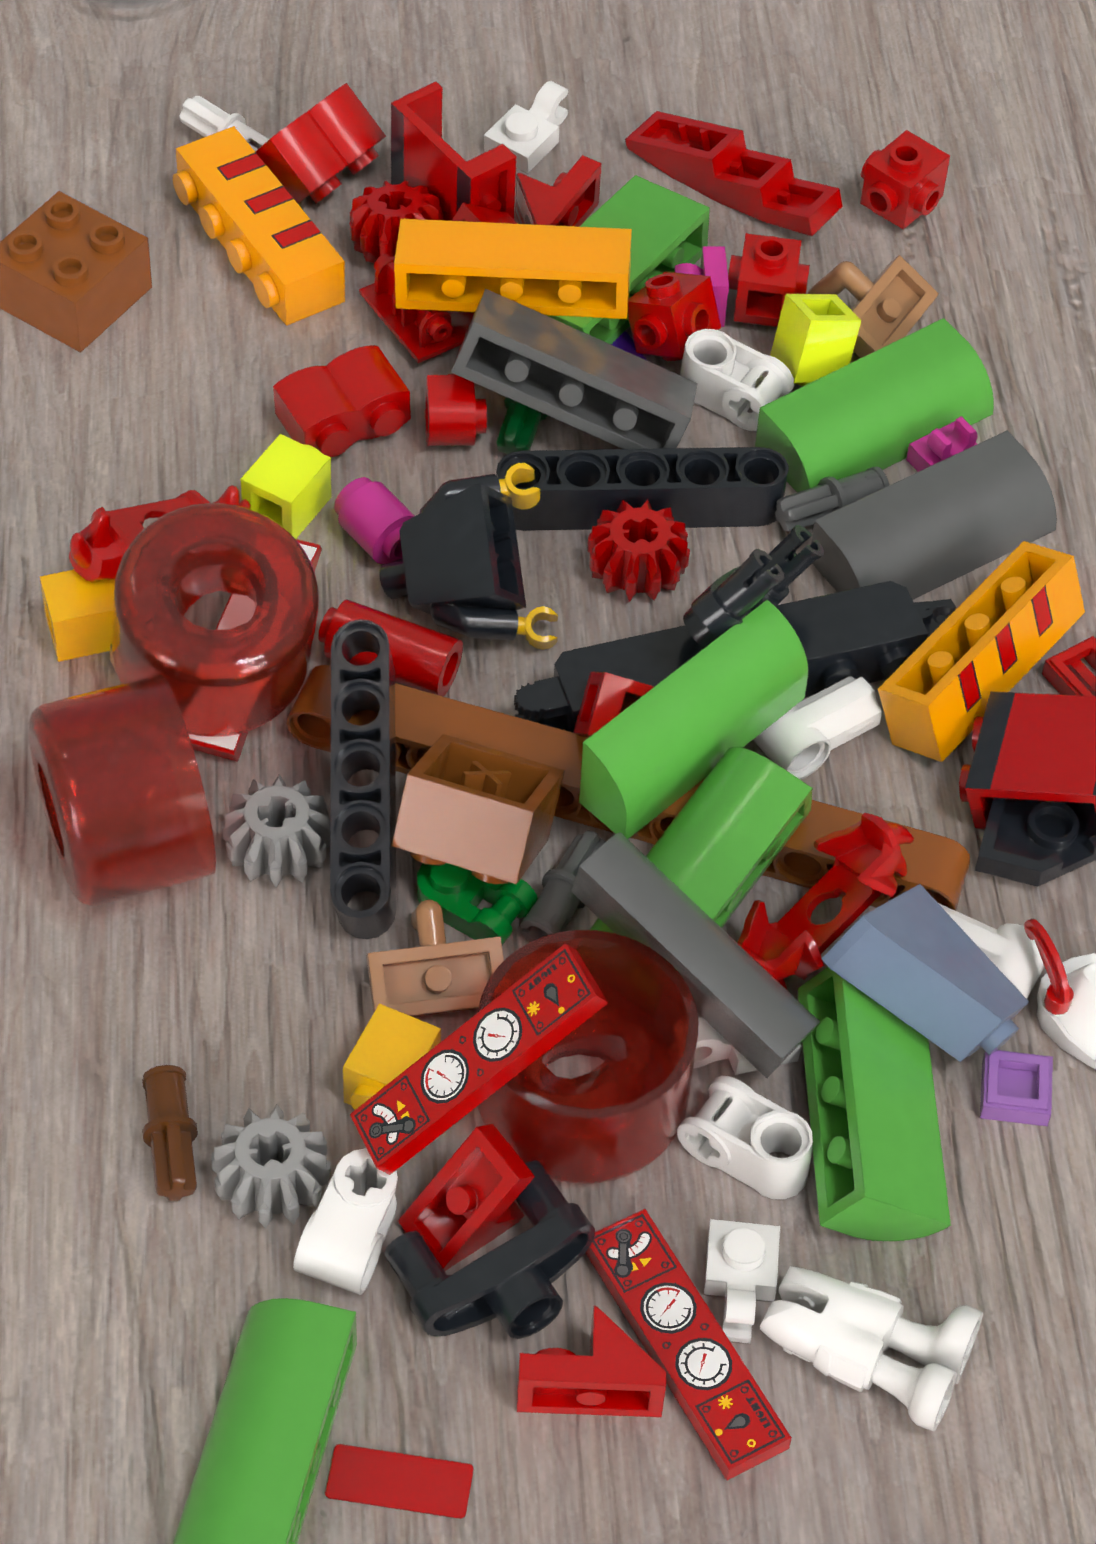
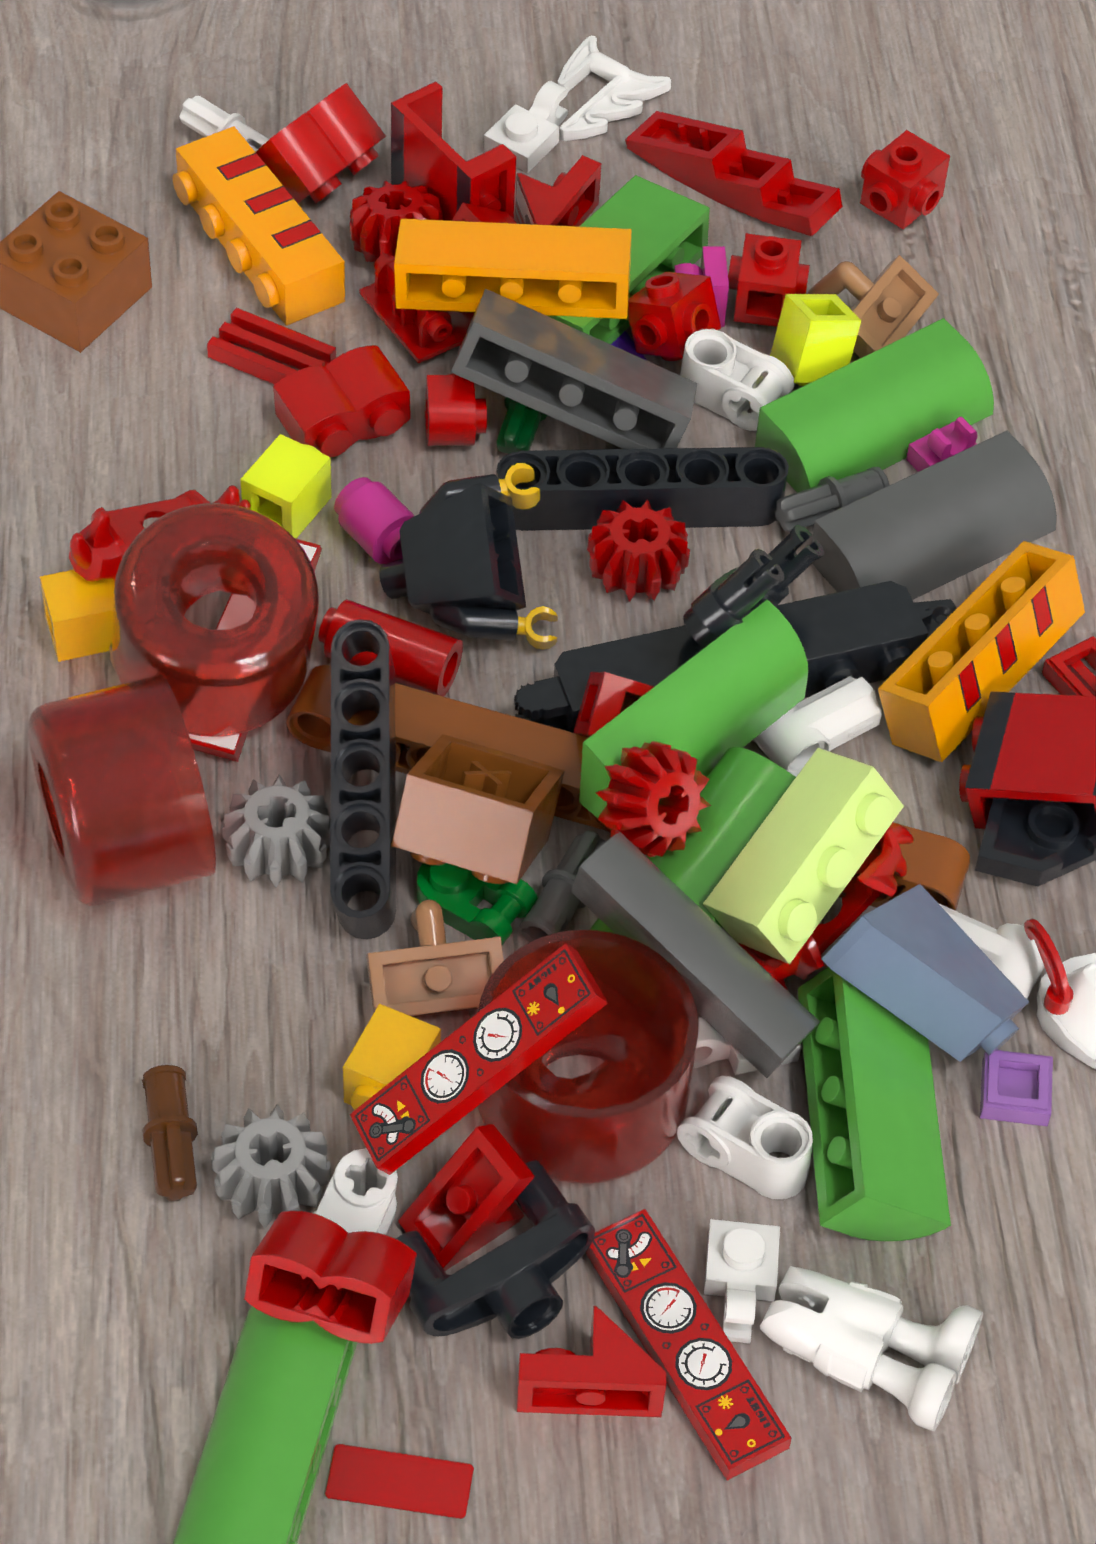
(271, 340): none -> red tile
(330, 1276): none -> red brick
(615, 101): none -> white piece
(654, 797): none -> red gear
(803, 855): none -> yellowish green brick

